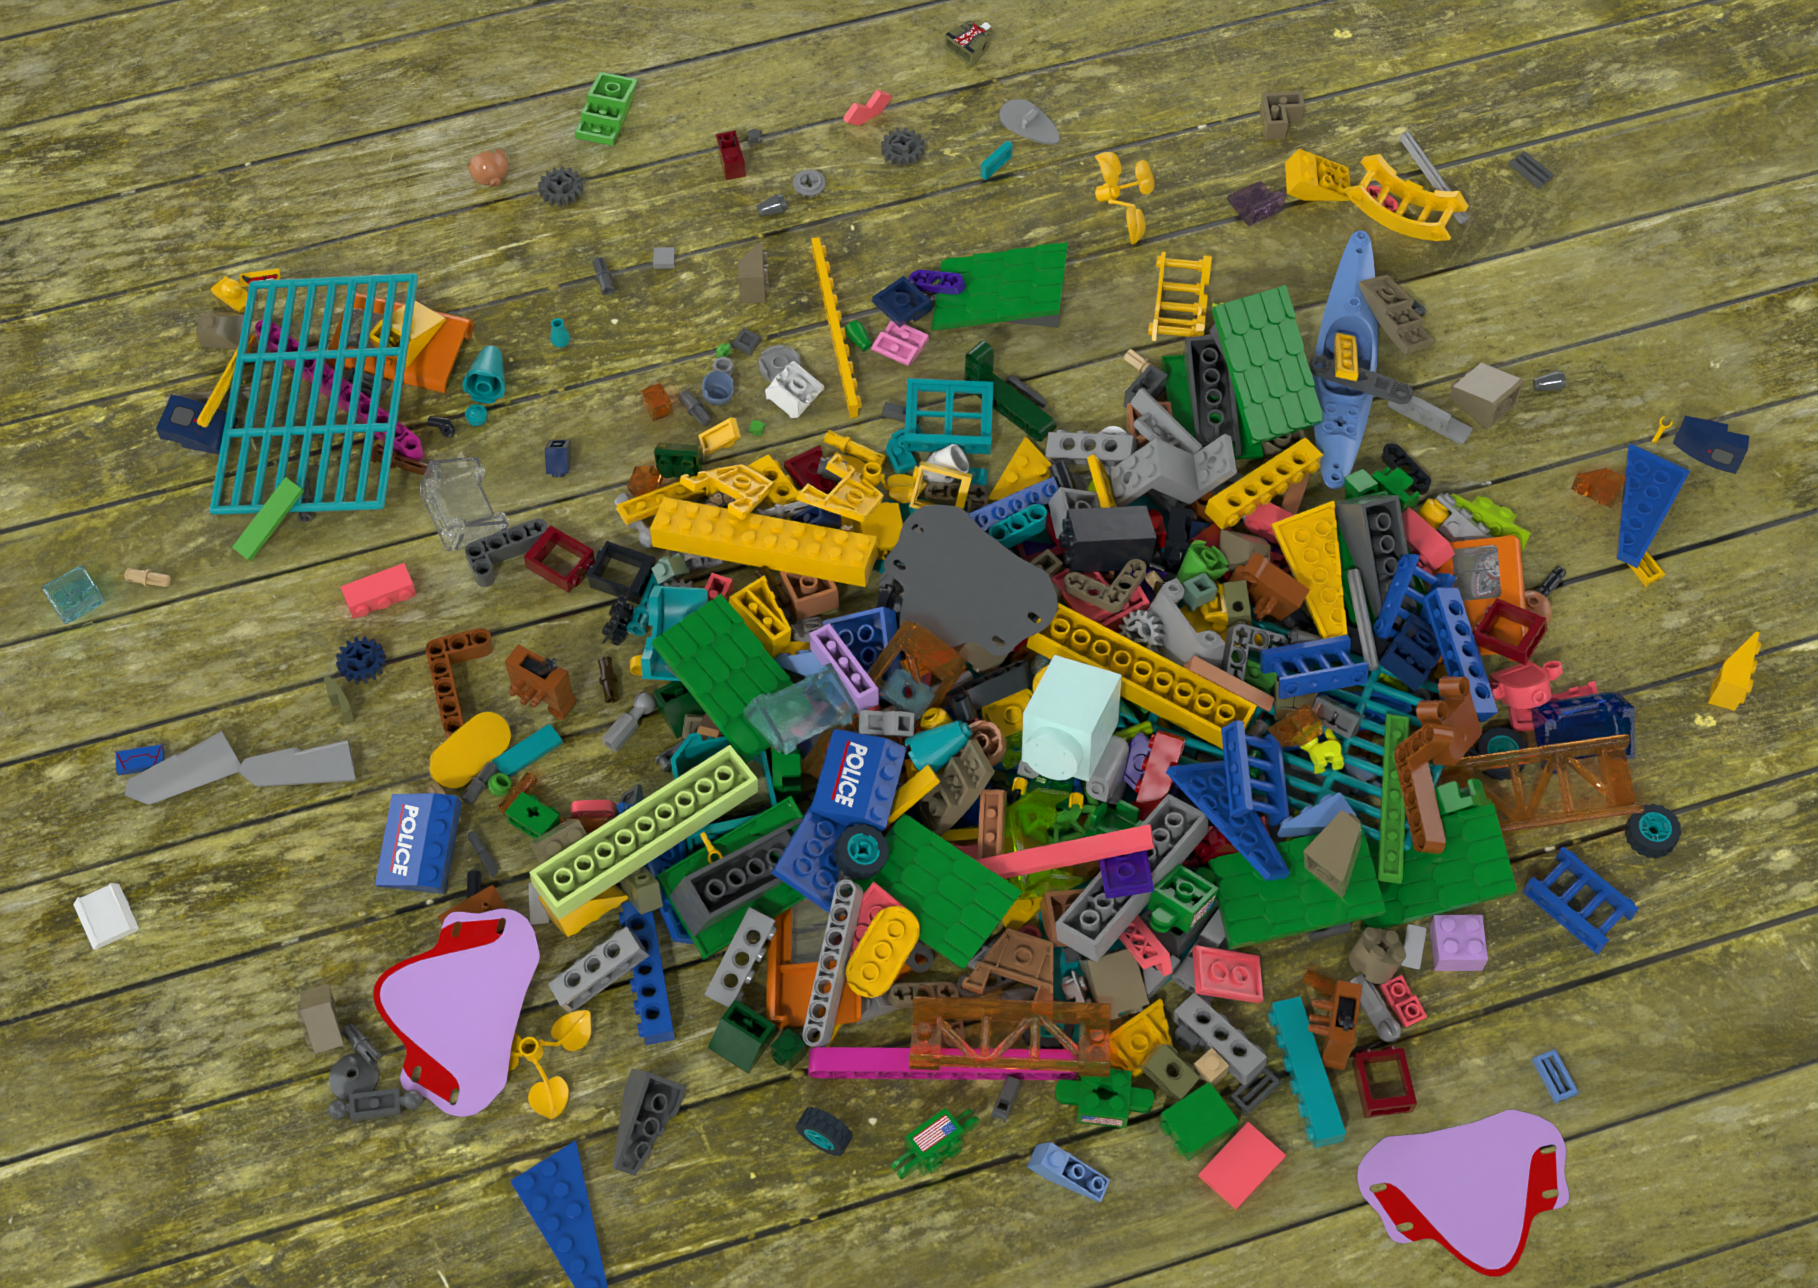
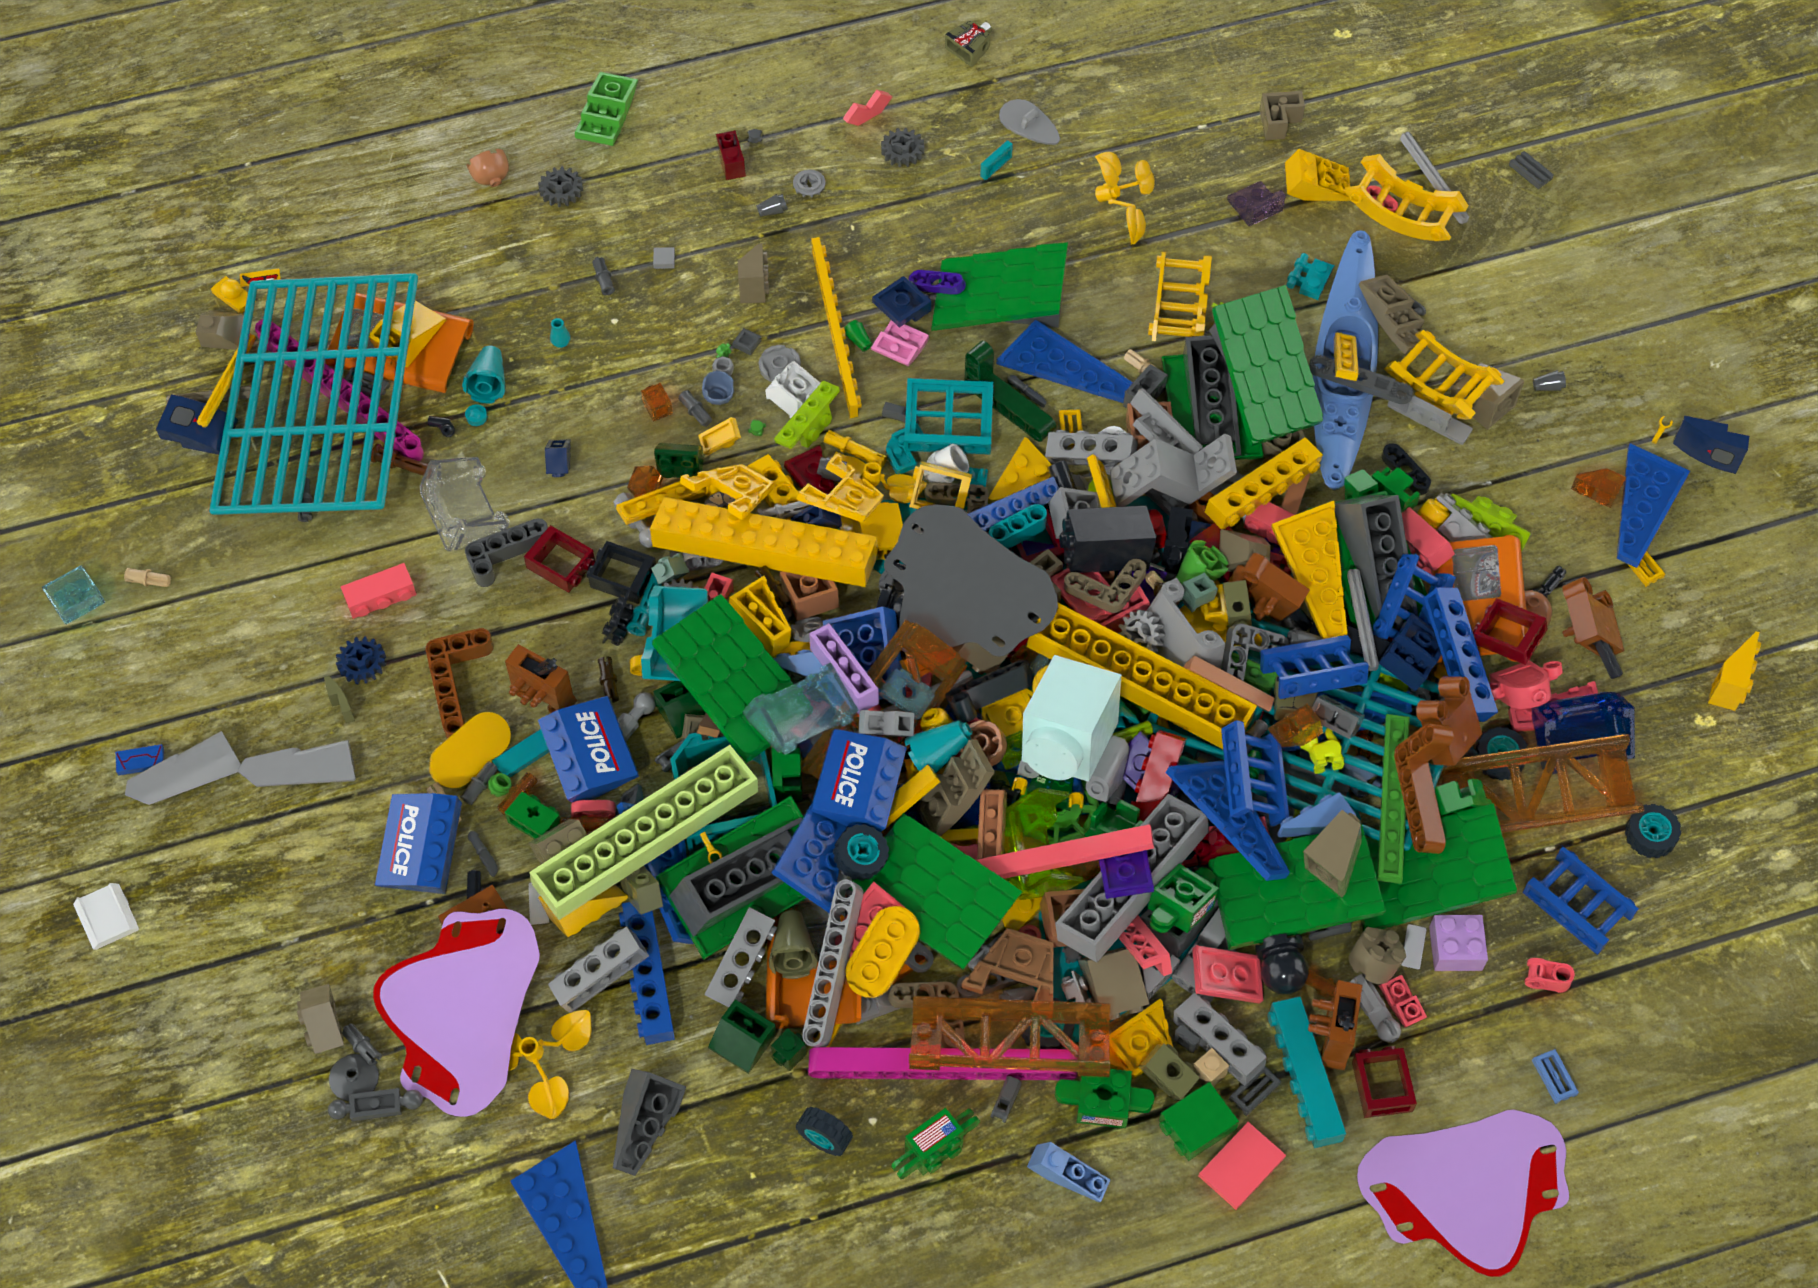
(268, 519): bright green tile -> none
(588, 749): none -> blue slope
(792, 947): none -> olive cone
(809, 418): none -> lime bracket
(1056, 359): none -> blue wing
(1069, 413): none -> yellow tile
(1283, 965): none -> black tile
(1316, 278): none -> teal plate
(1436, 397): none -> yellow fence
(1544, 974): none -> coral piece
(1594, 623): none -> dark orange piece

